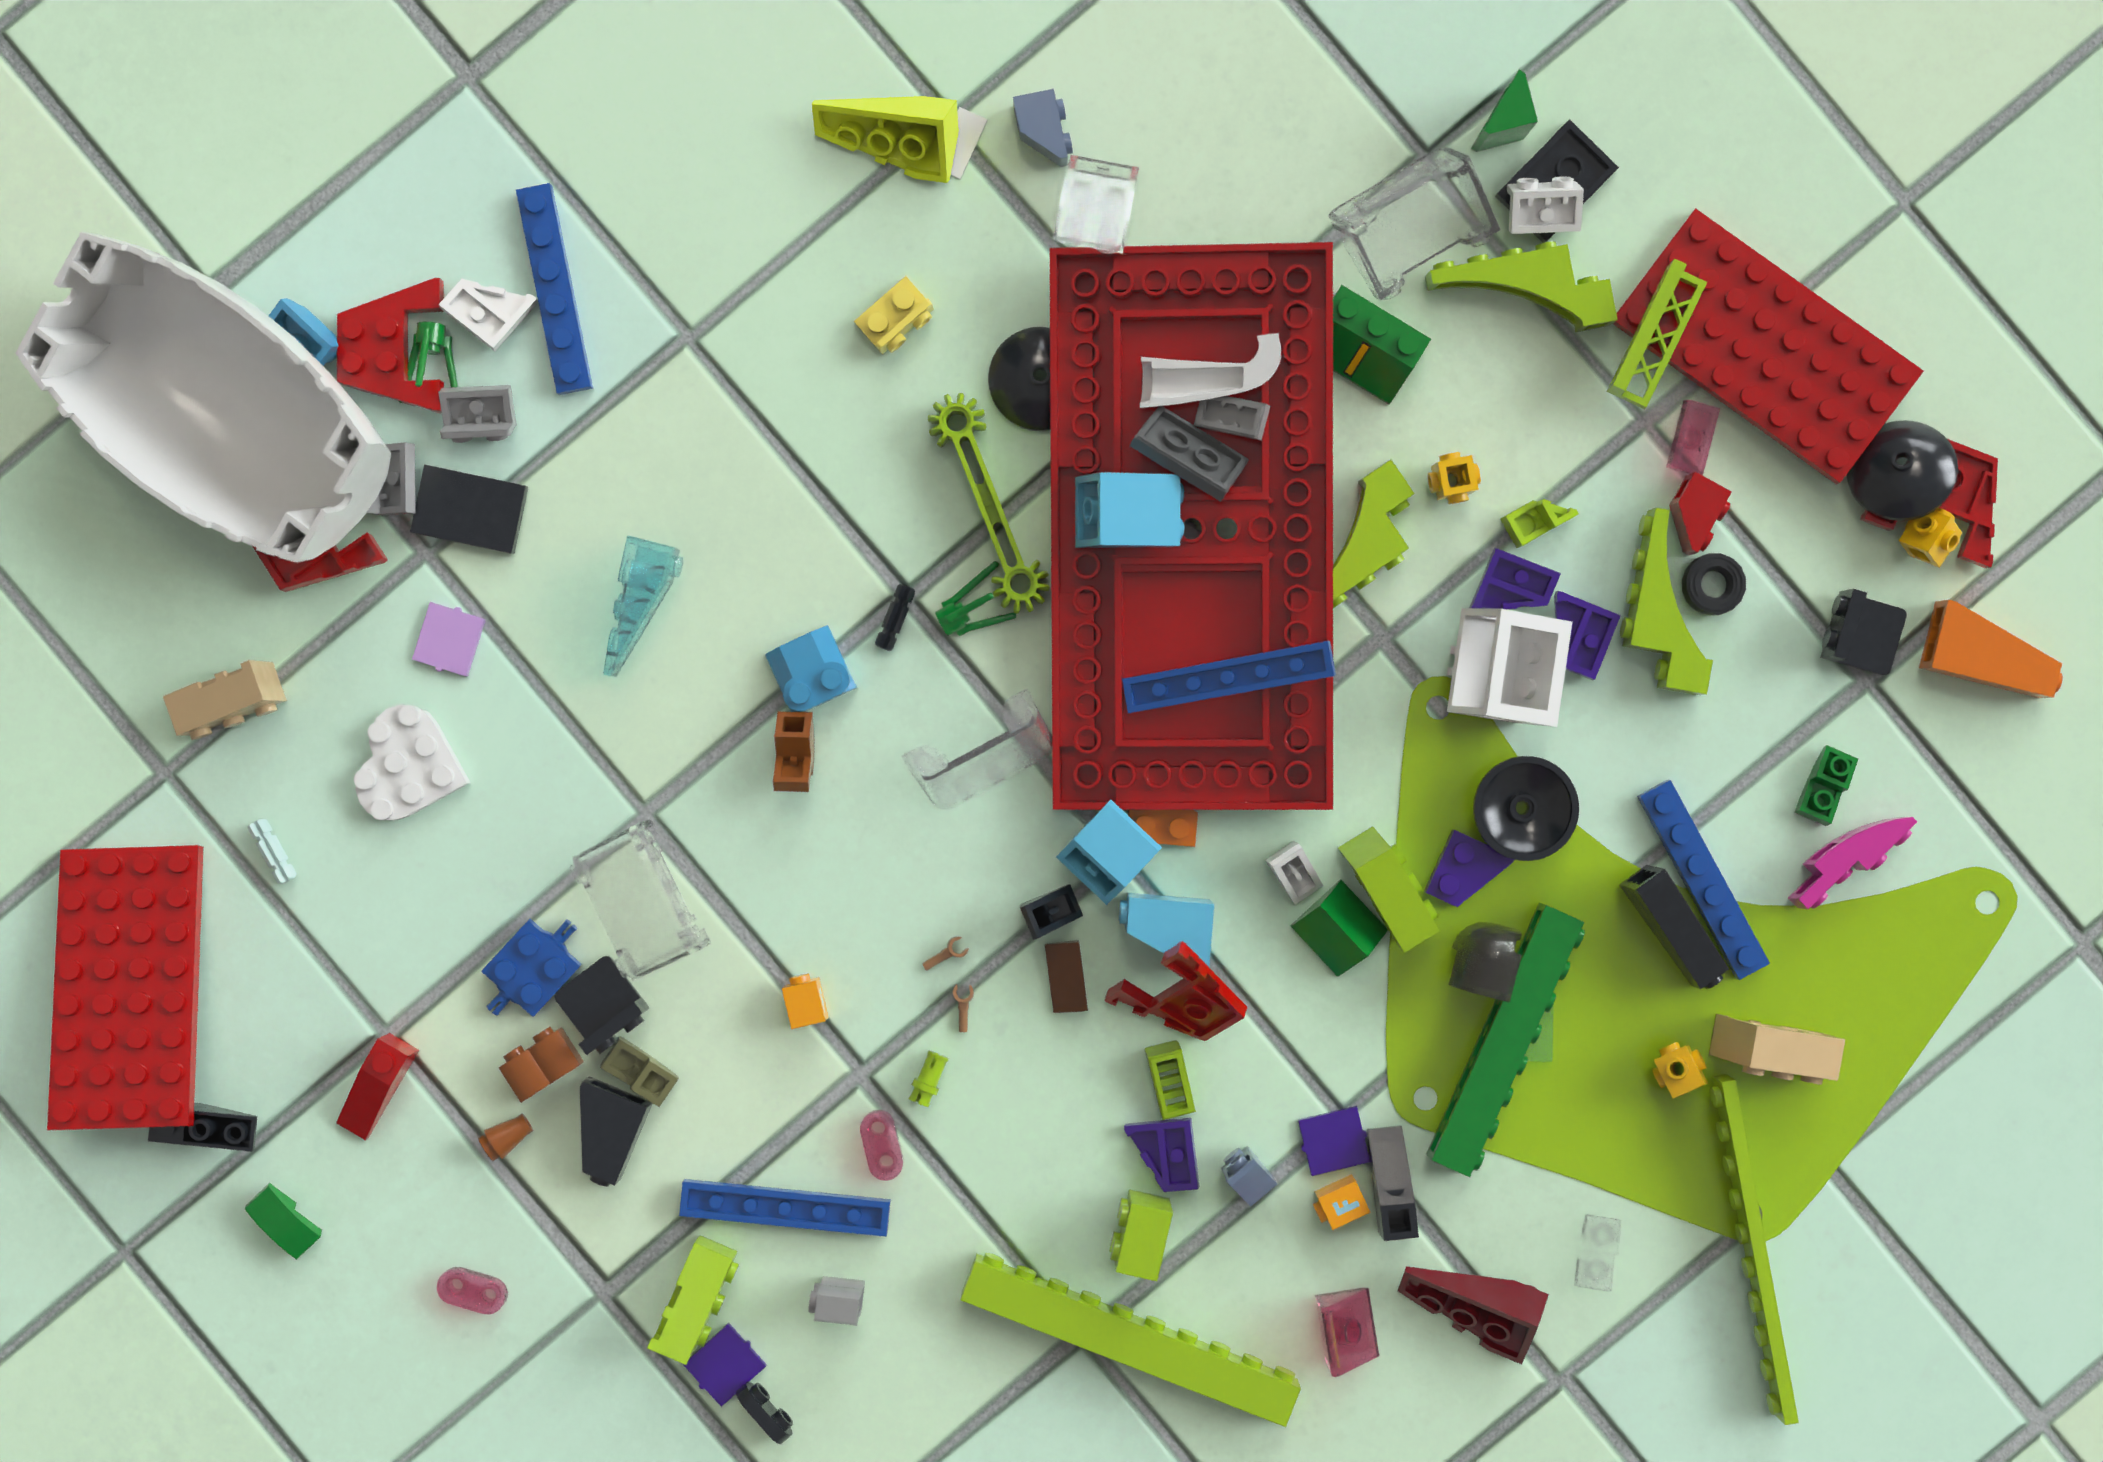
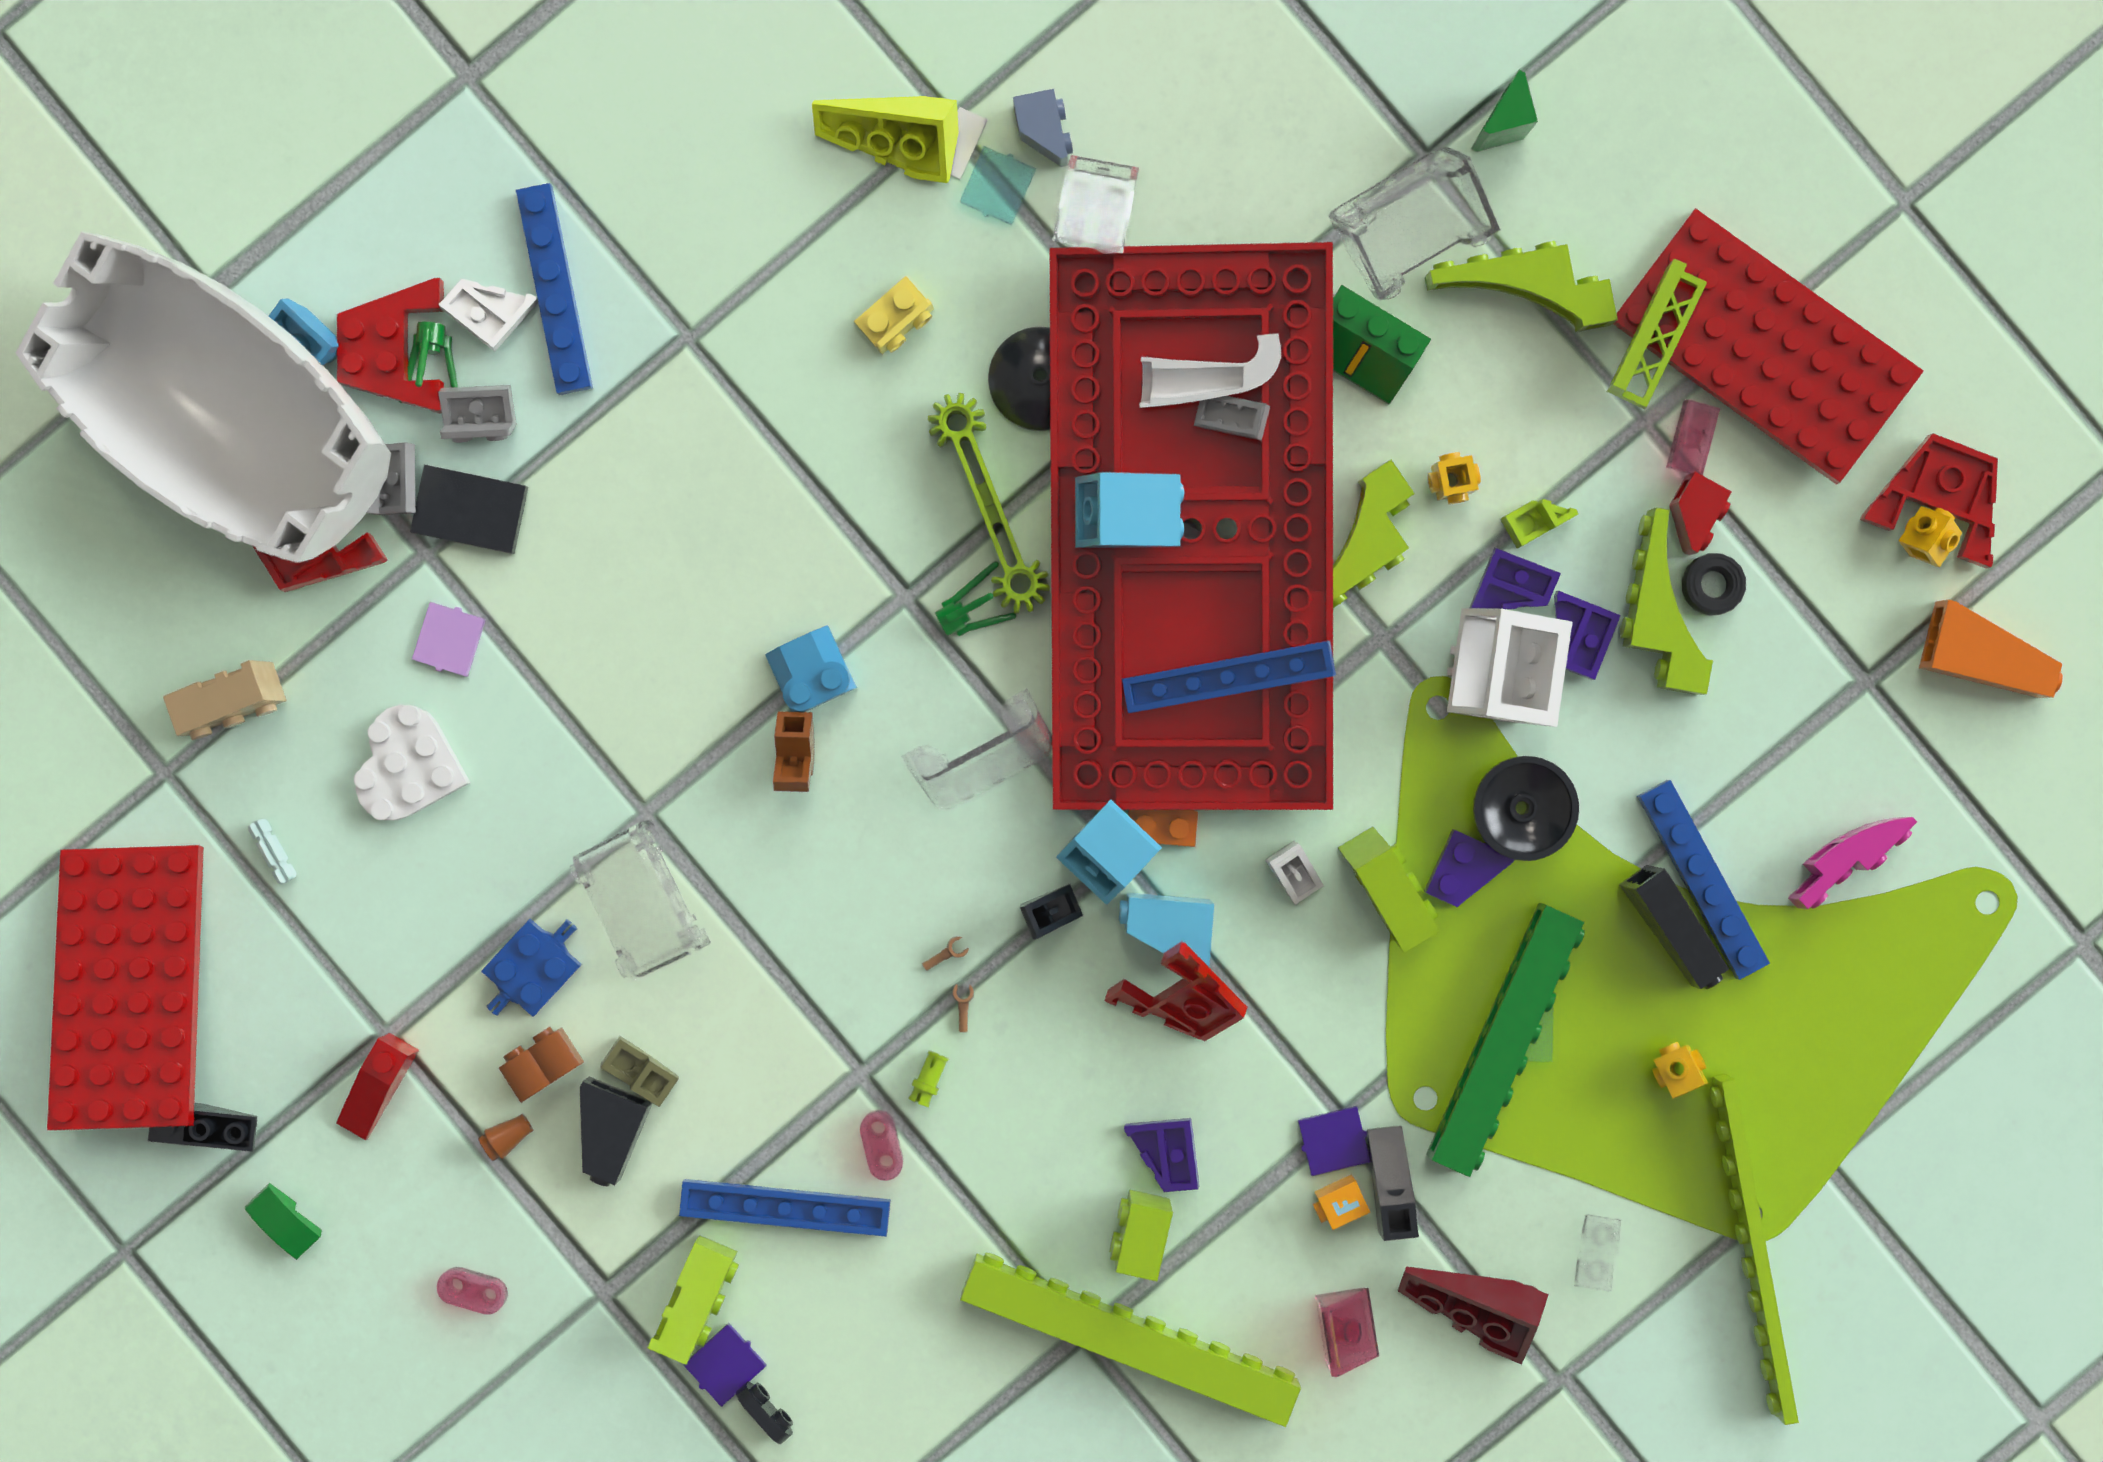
(601, 1004): black bracket -> none
(647, 576): clear light blue wedge -> none
(804, 1001): light orange brick -> none
(837, 1300): light grey brick -> none
(895, 617): black axle -> none
(997, 185): none -> clear light blue piece
(1066, 977): reddish brown slope -> none
(1162, 1053): lime slope -> none
(1189, 452): dark grey tile -> none
(1247, 1175): sand blue slope -> none
(1340, 929): green slope -> none
(1486, 960): clear smoke brick -> none
(1545, 206): white bracket -> none
(1565, 155): black tile -> none
(1777, 1049): tan wedge -> none
(1825, 785): green slope -> none
(1863, 632): black bracket -> none
(1910, 489): black dish -> none

